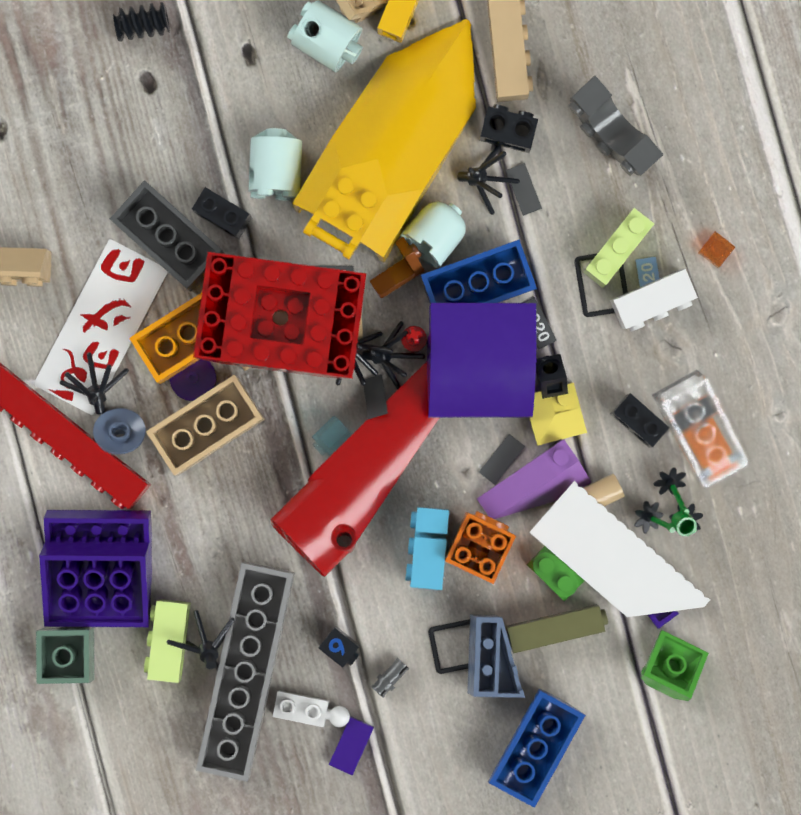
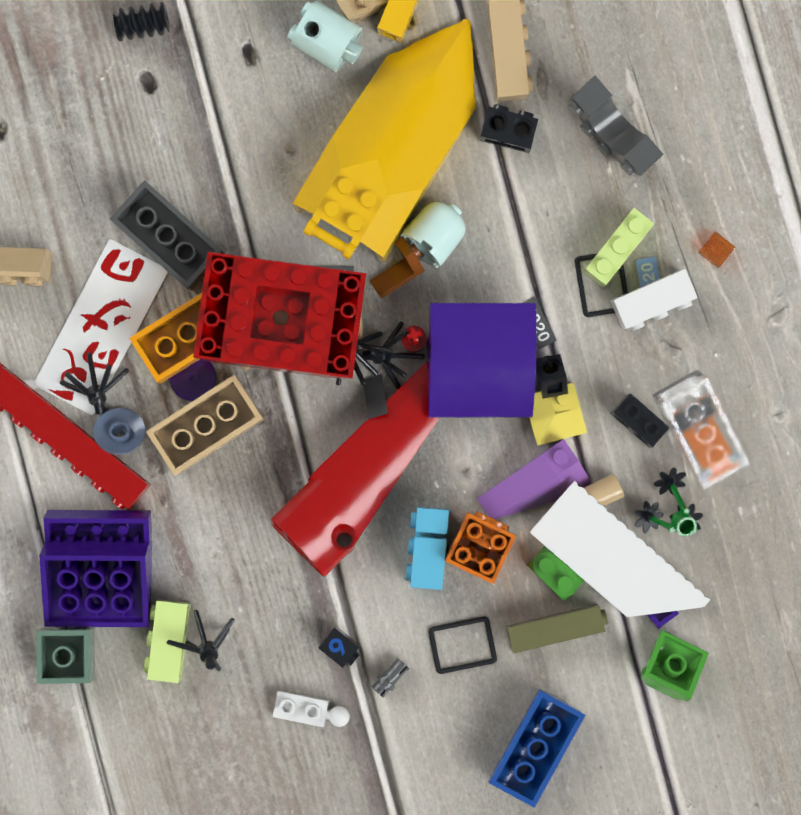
(221, 213): black brick -> none
(245, 671): light grey brick -> none
(275, 165): light aqua cylinder -> none
(330, 436): clear light blue brick -> none
(351, 745): dark purple tile -> none
(478, 177): black plant -> none
(482, 278): blue brick -> none
(490, 660): sand blue wedge -> none
(502, 459): dark grey sticker -> none
(524, 191): dark grey sticker -> none

